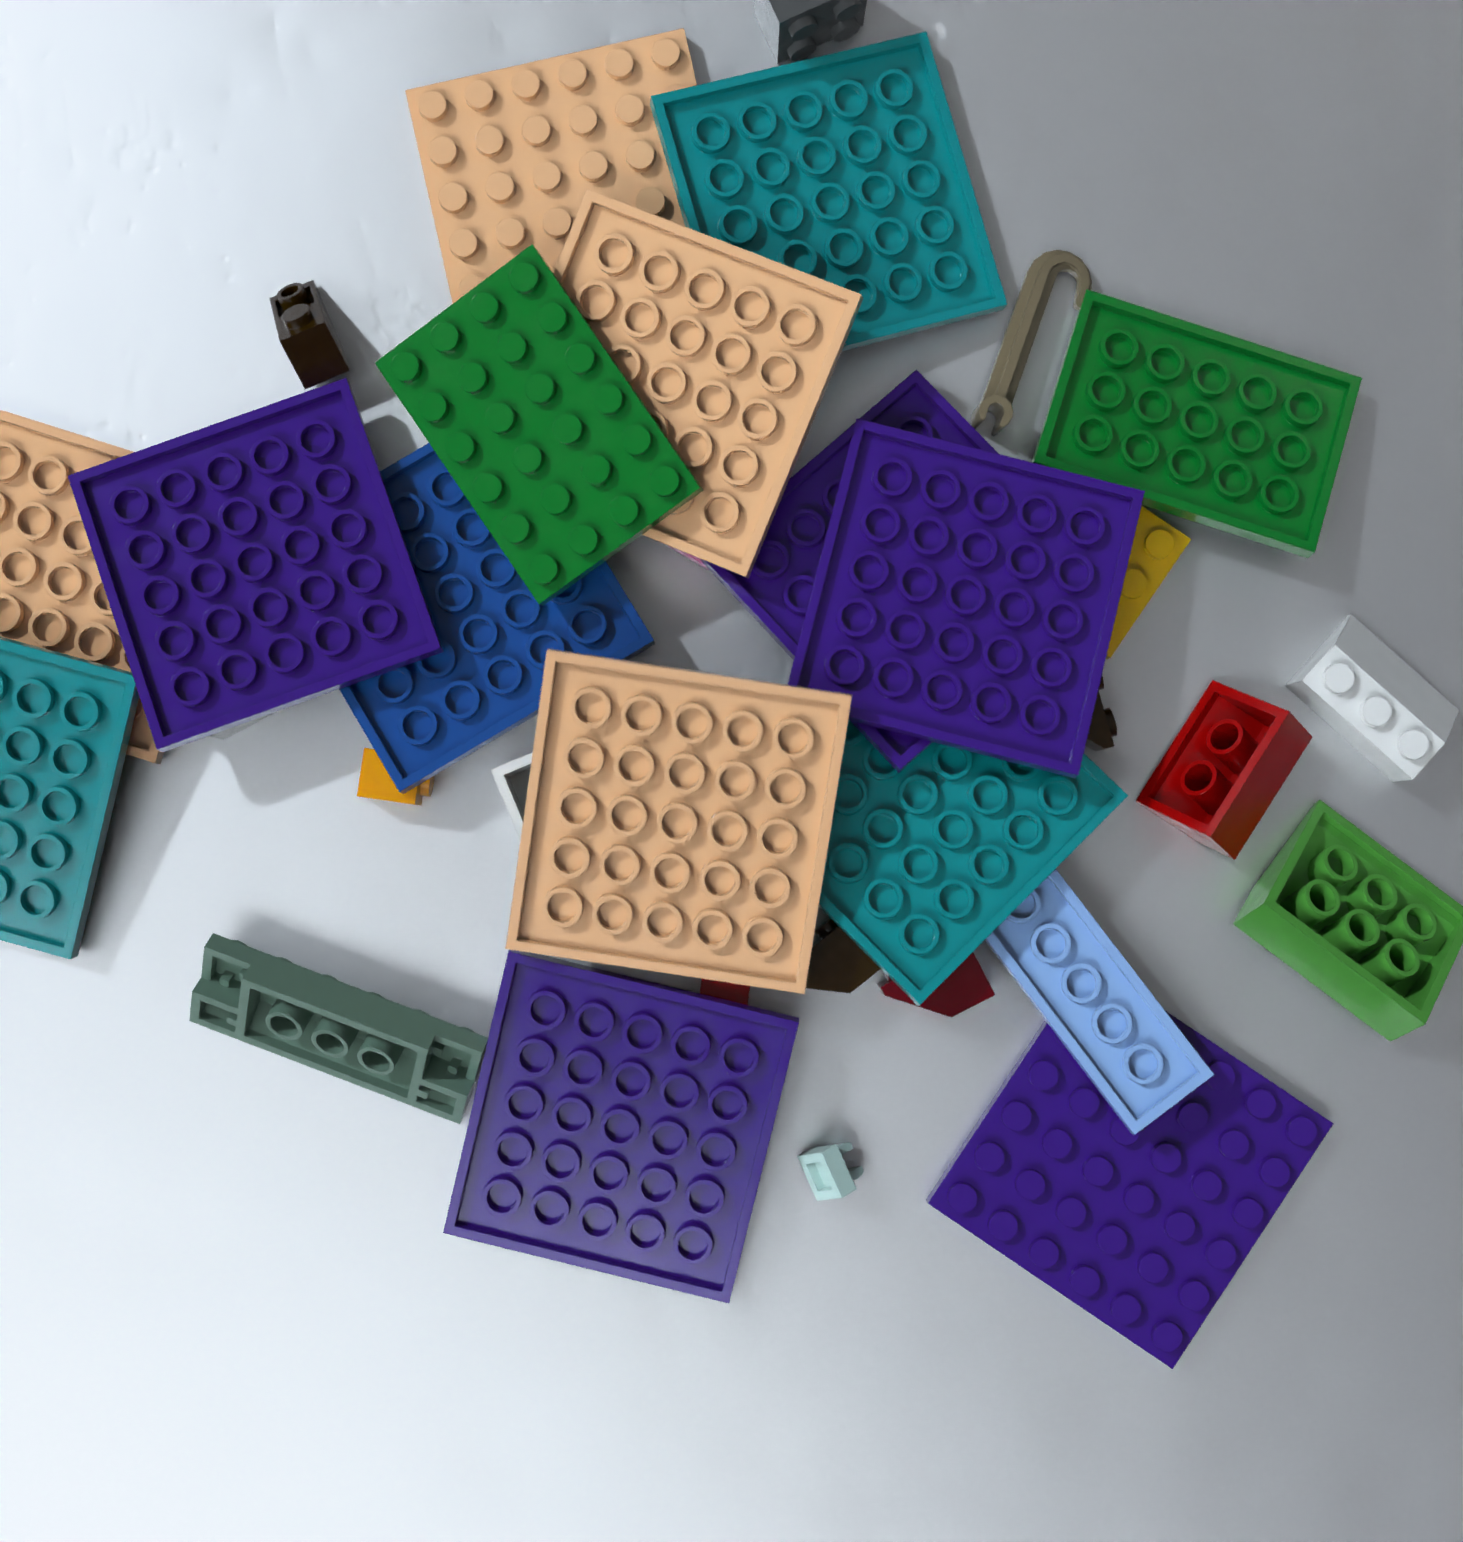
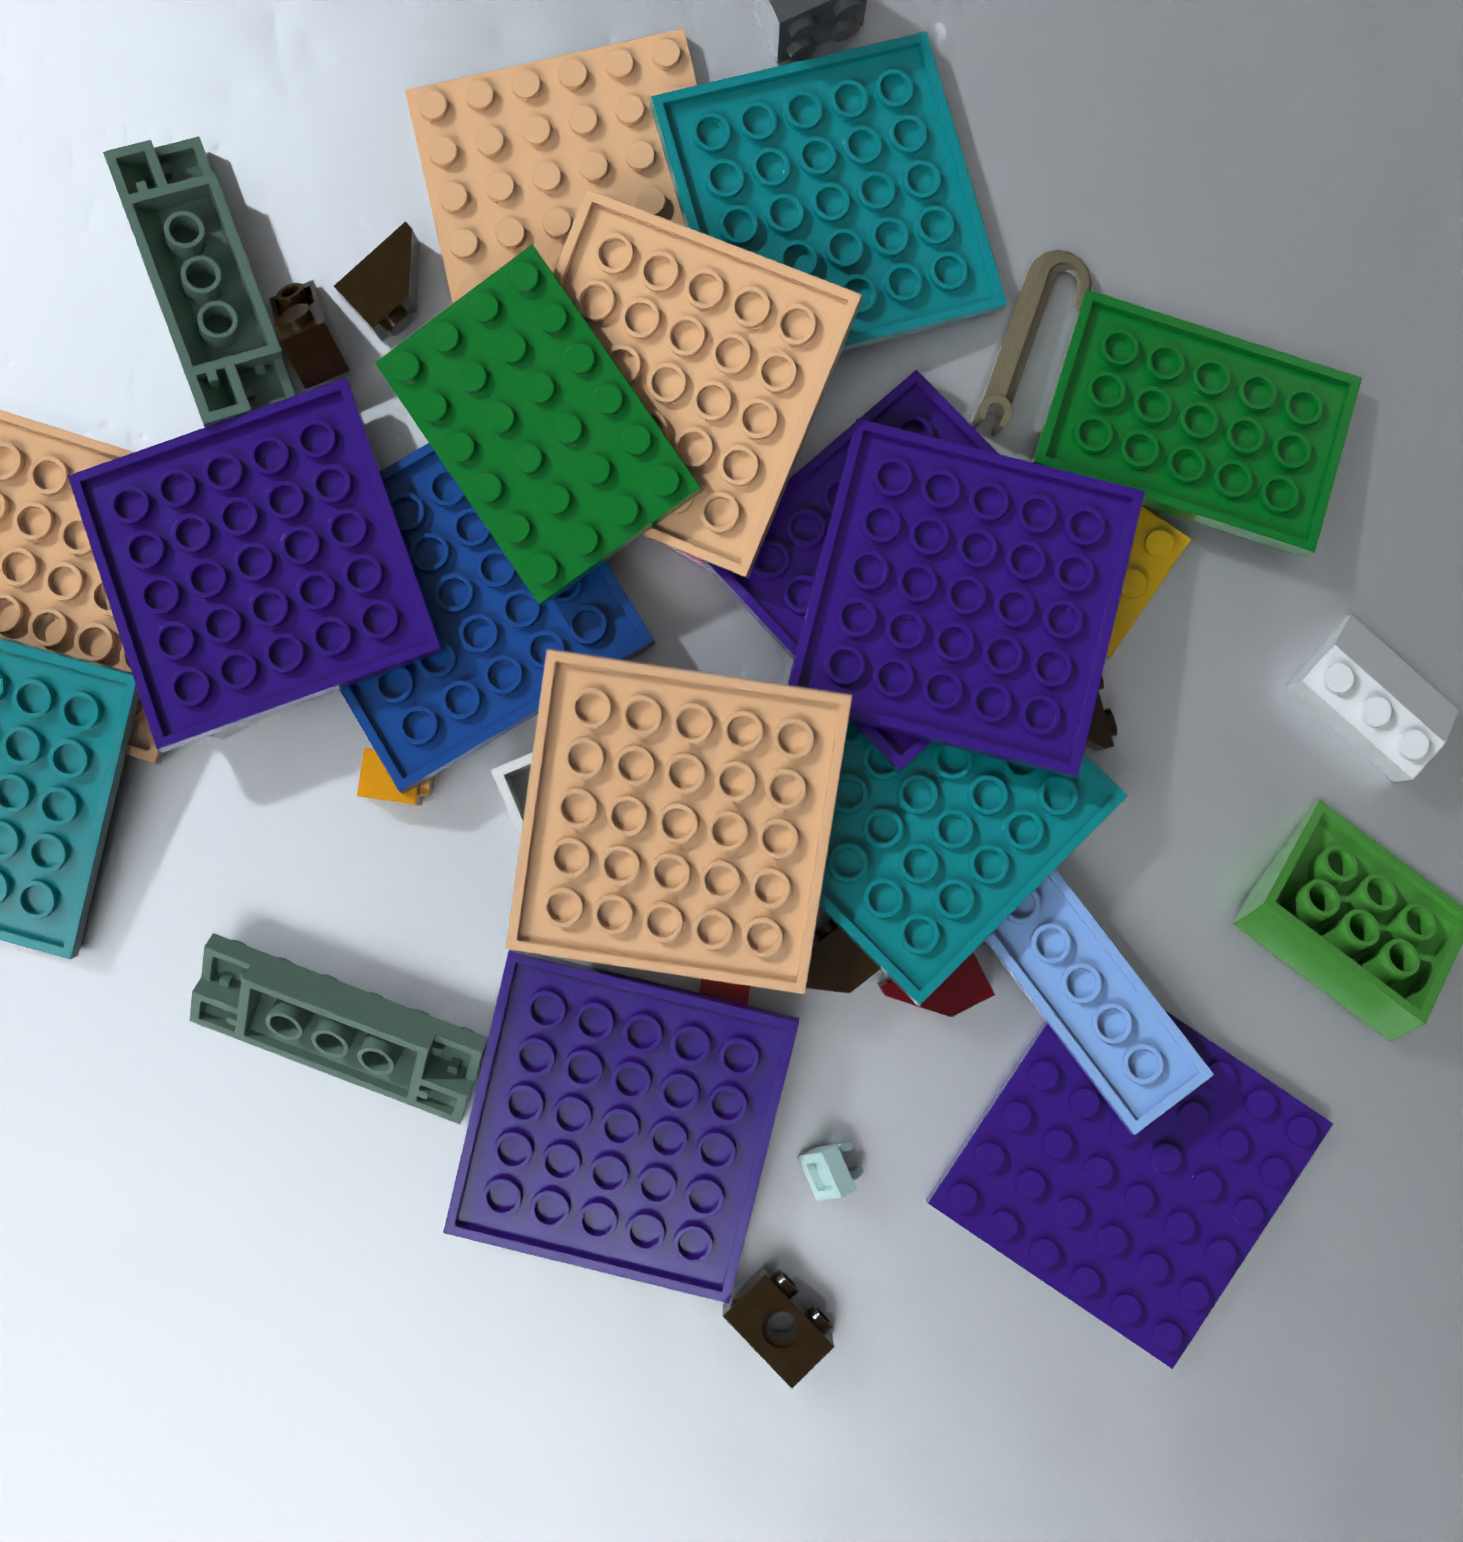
(200, 277): none -> sand green slope
(385, 284): none -> dark brown slope
(790, 1352): none -> dark brown brick
(1225, 768): red slope -> none

